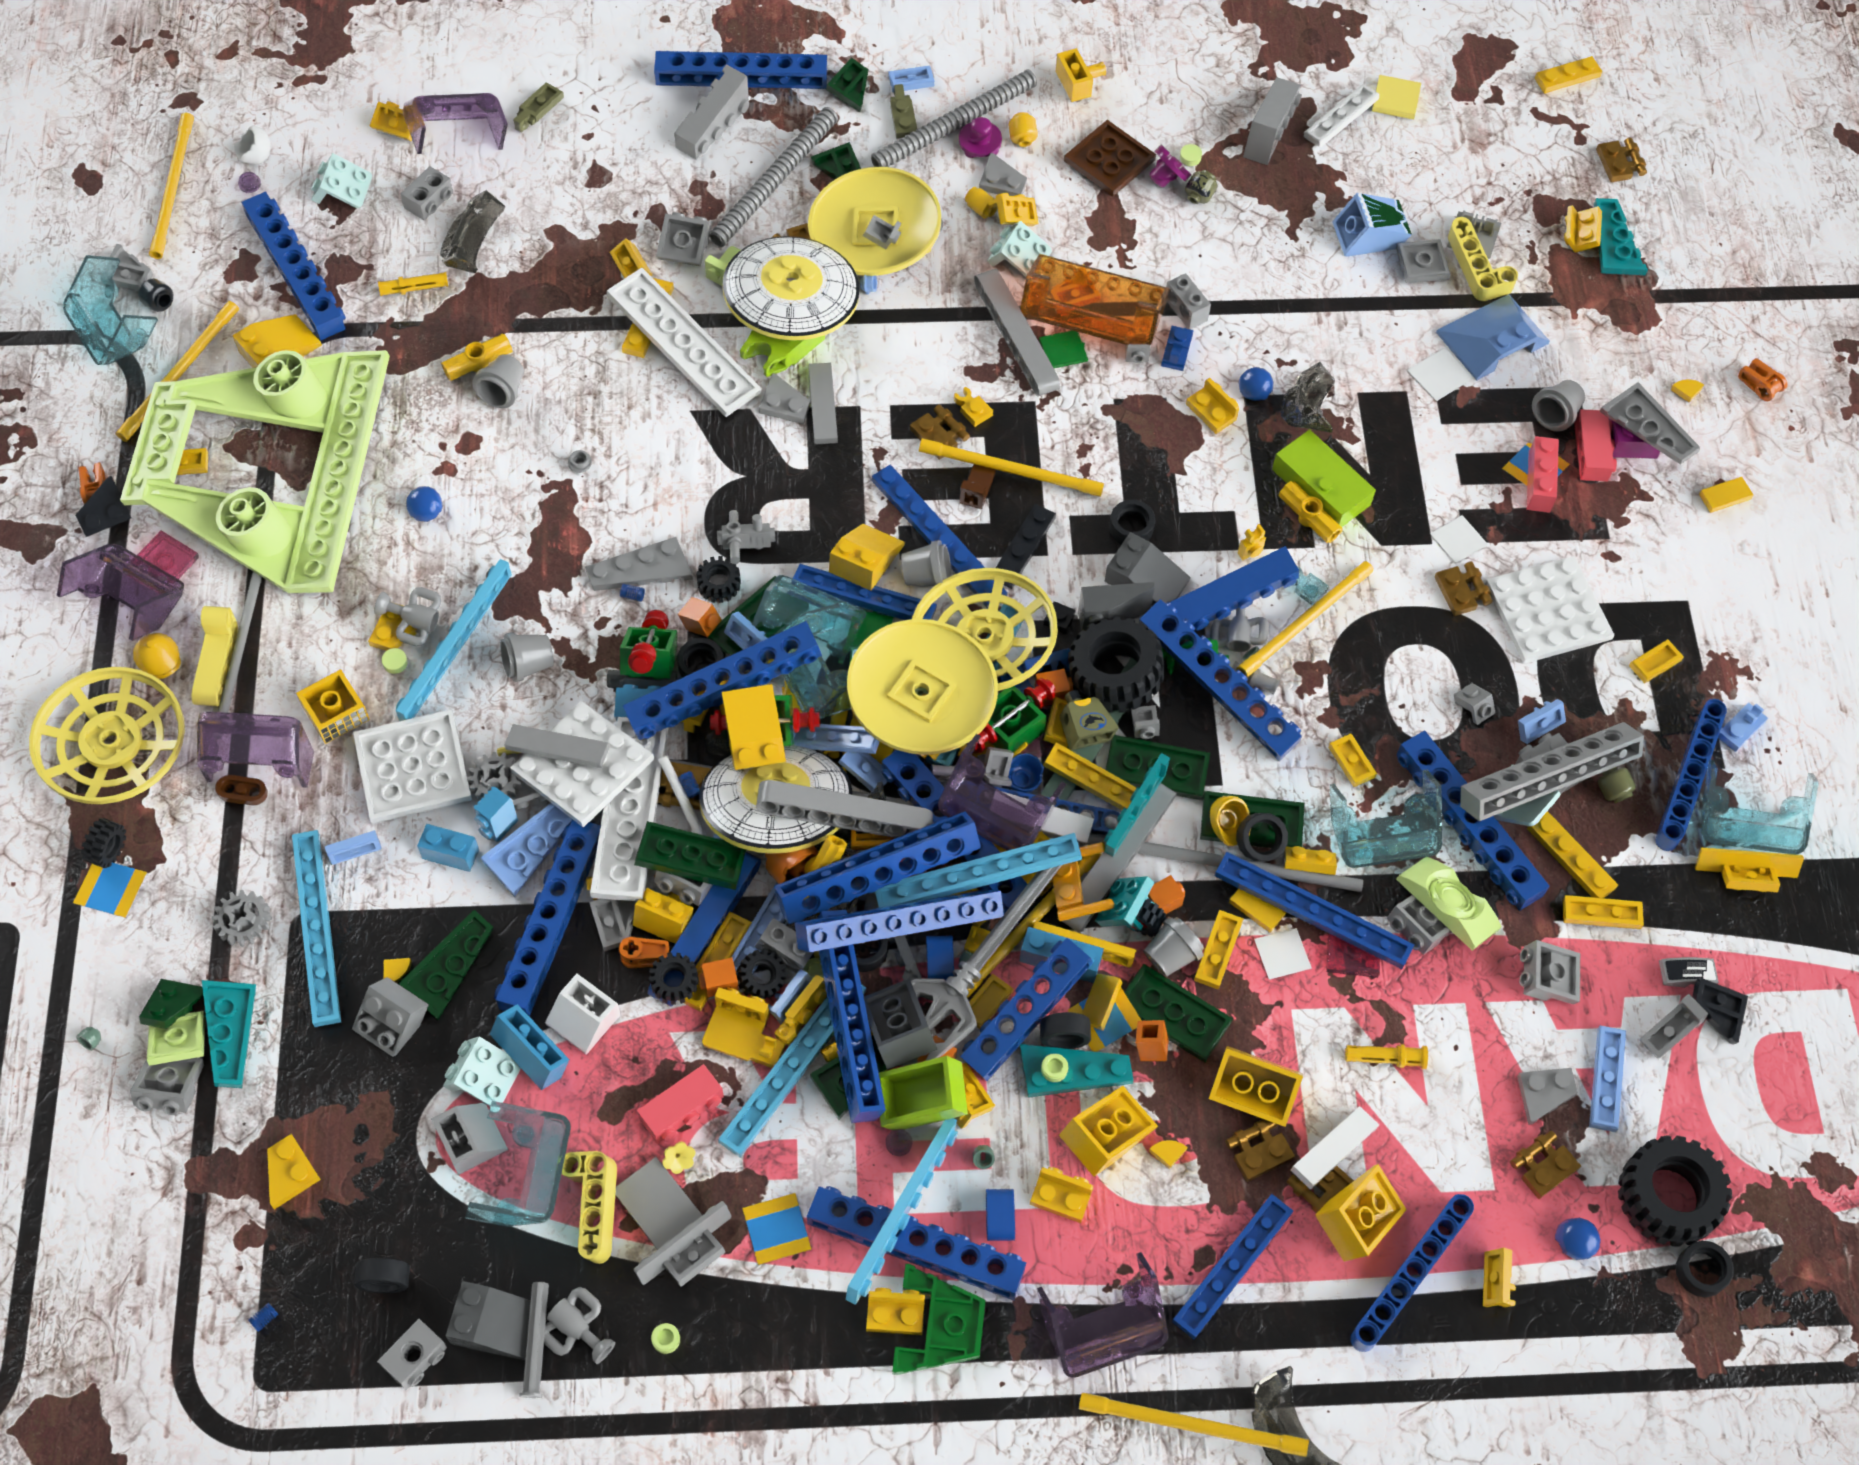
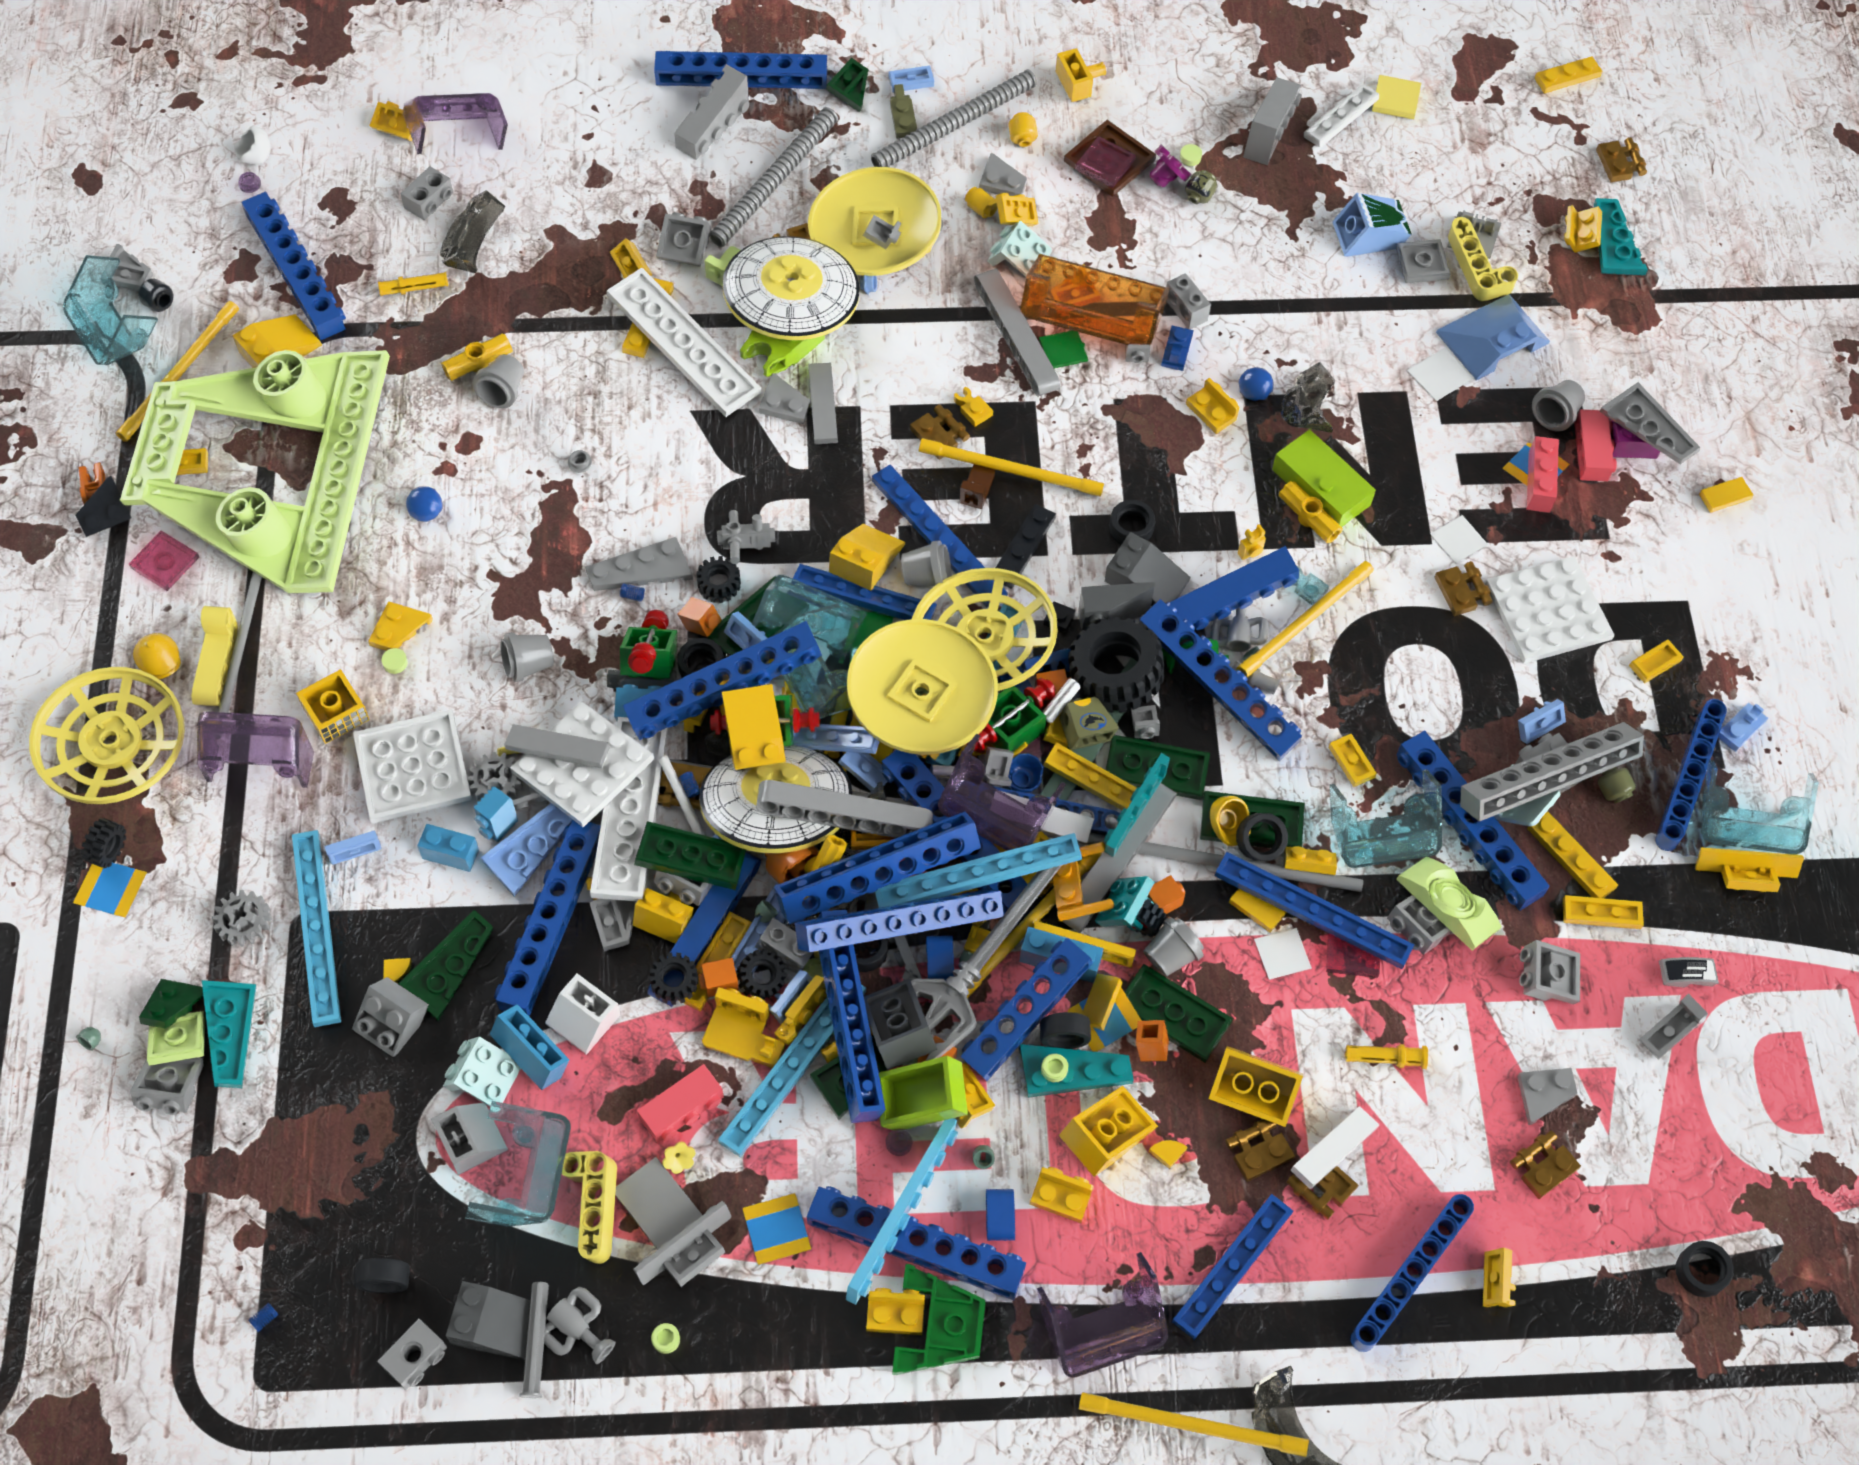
(127, 579): clear purple windscreen -> none
(159, 239): yellow piece -> none
(243, 789): reddish brown plate -> none
(288, 1171): yellow wing -> none
(341, 181): light aqua bracket -> none
(415, 615): light grey piece -> none
(455, 640): medium azure plate -> none
(537, 106): olive hinge -> none
(644, 951): orange piece -> none
(766, 910): none -> sand green hinge
(837, 161): dark green wing -> none
(980, 138): magenta plate -> none
(989, 998): yellow tile -> none
(1060, 700): none -> white axle
(1105, 162): none -> clear pink tile
(1218, 949): yellow plate -> none
(1361, 1214): yellow slope -> none
(1477, 701): light grey bracket -> none
(1578, 1238): blue hair -> none
(1607, 1078): light blue tile -> none
(1687, 388): yellow tile -> none
(1697, 1168): black tyre -> none
(1724, 1008): black wing -> none
(1762, 379): orange piece -> none

